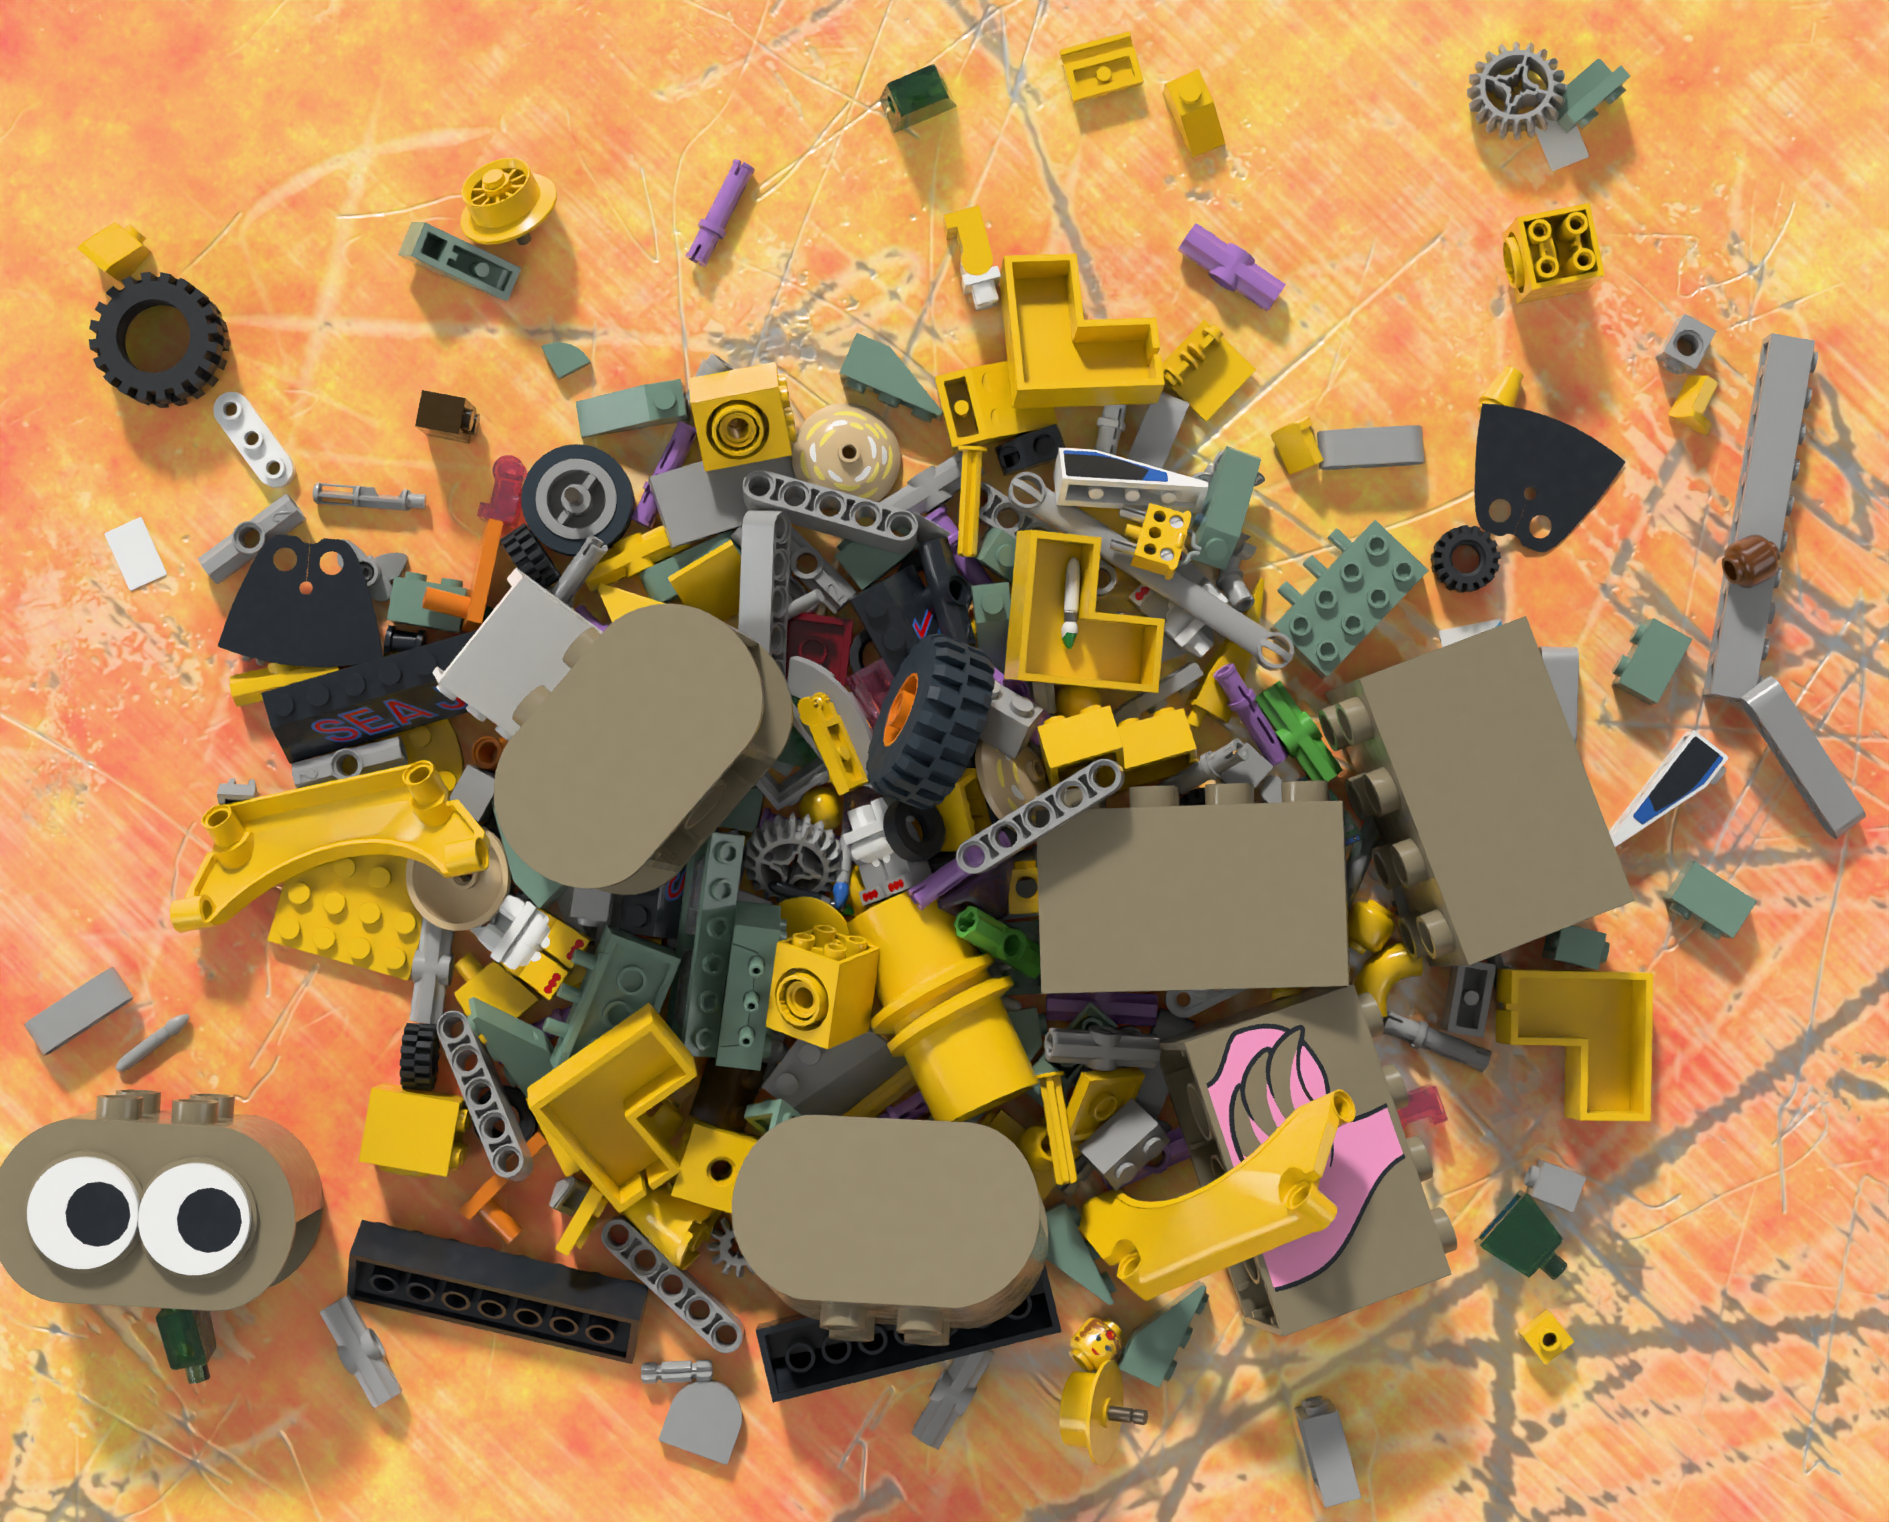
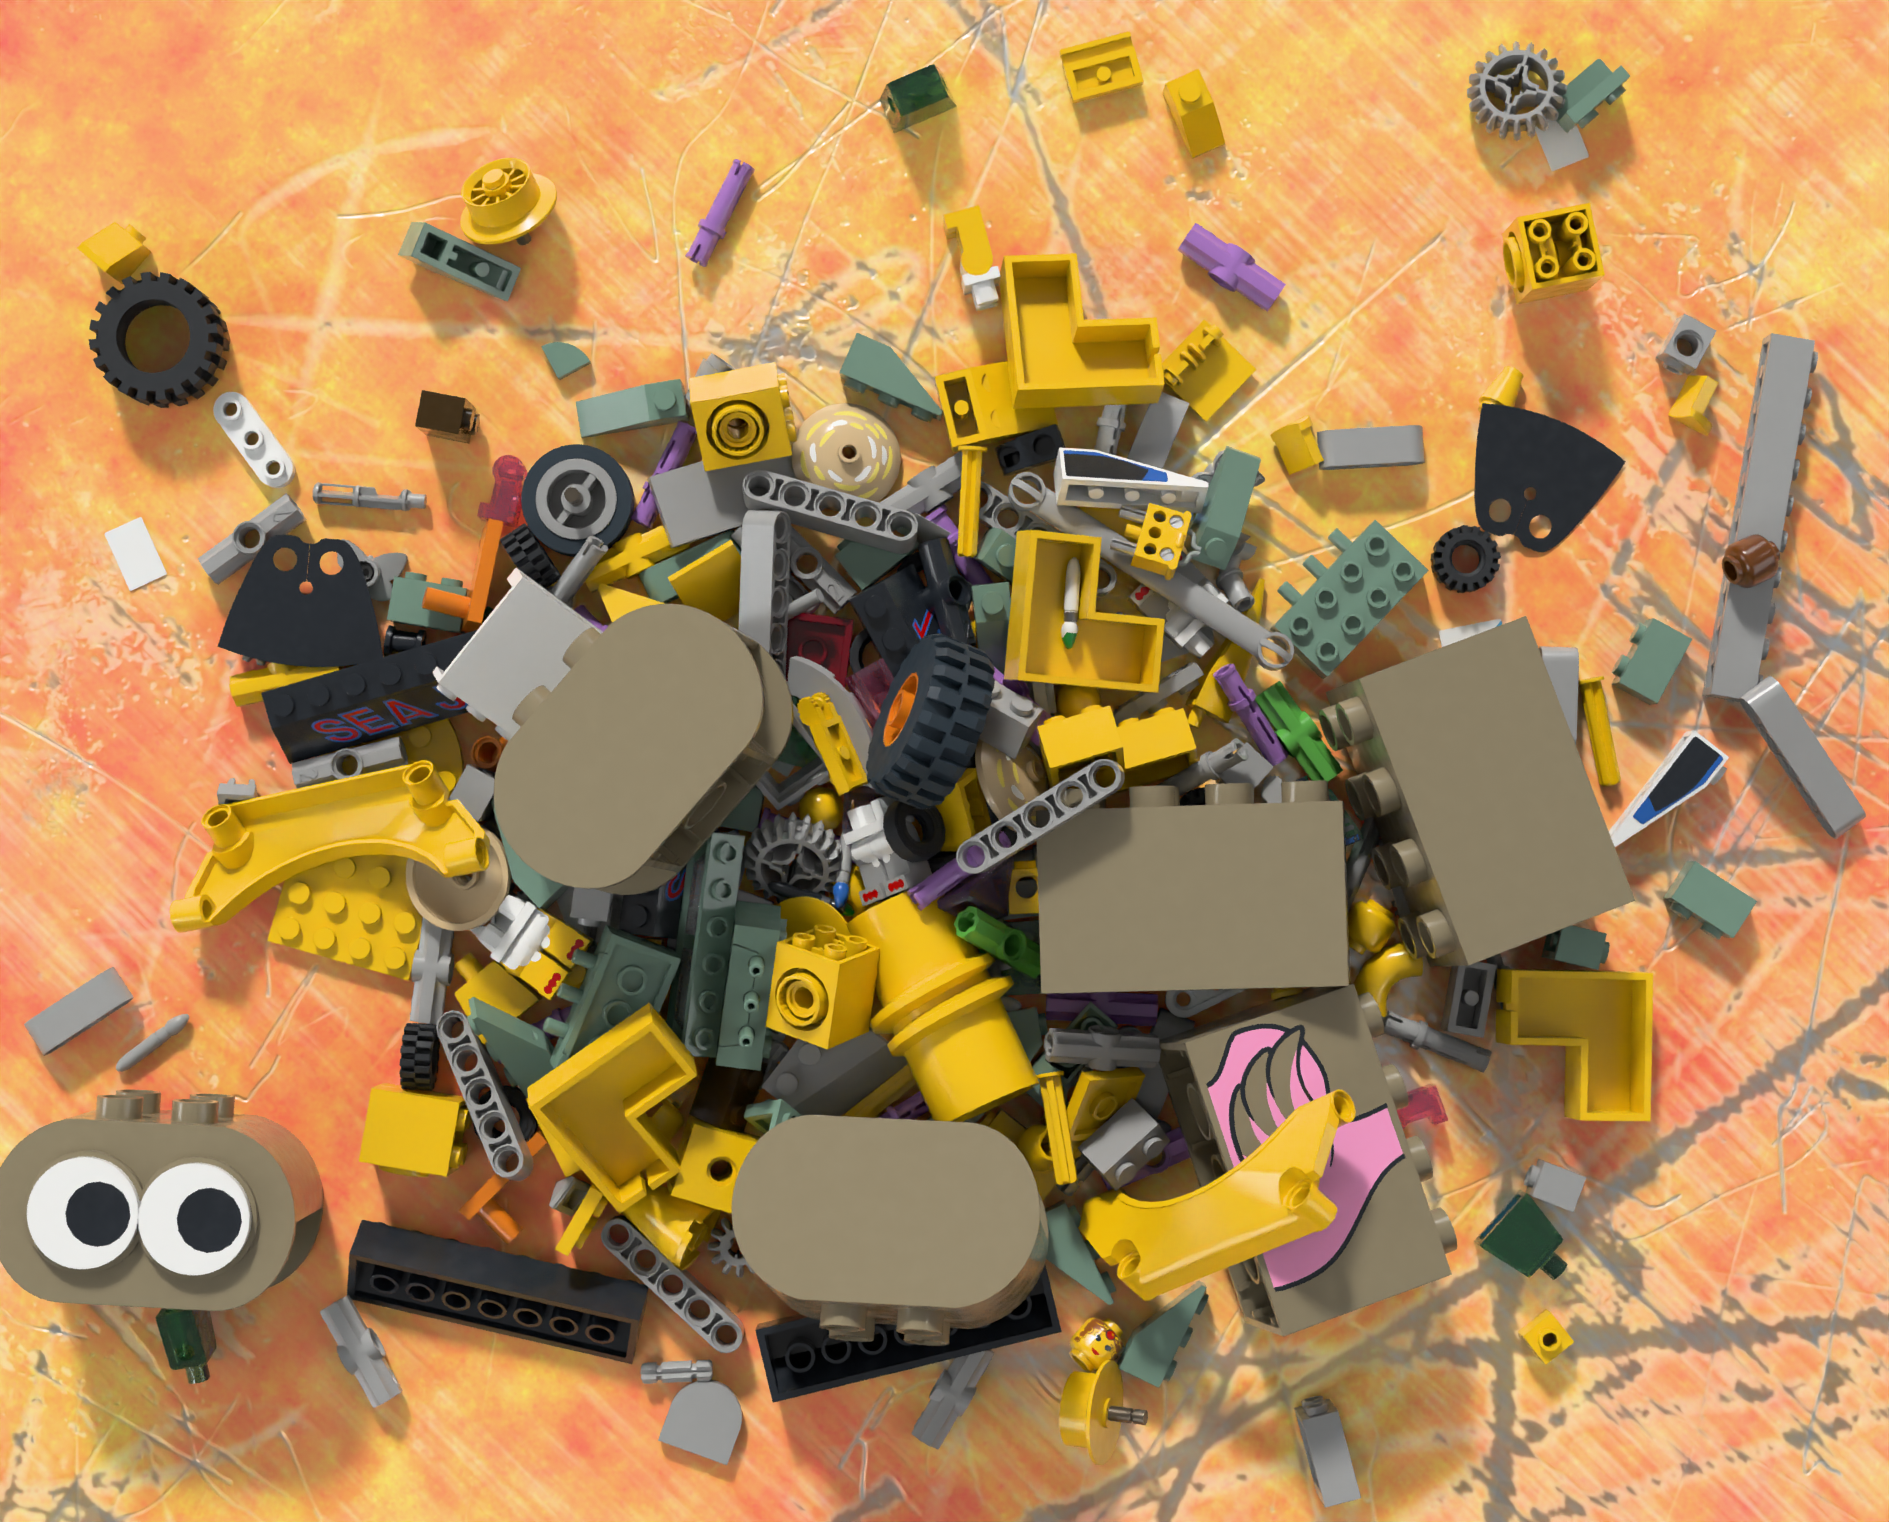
(1600, 731): none -> yellow axle

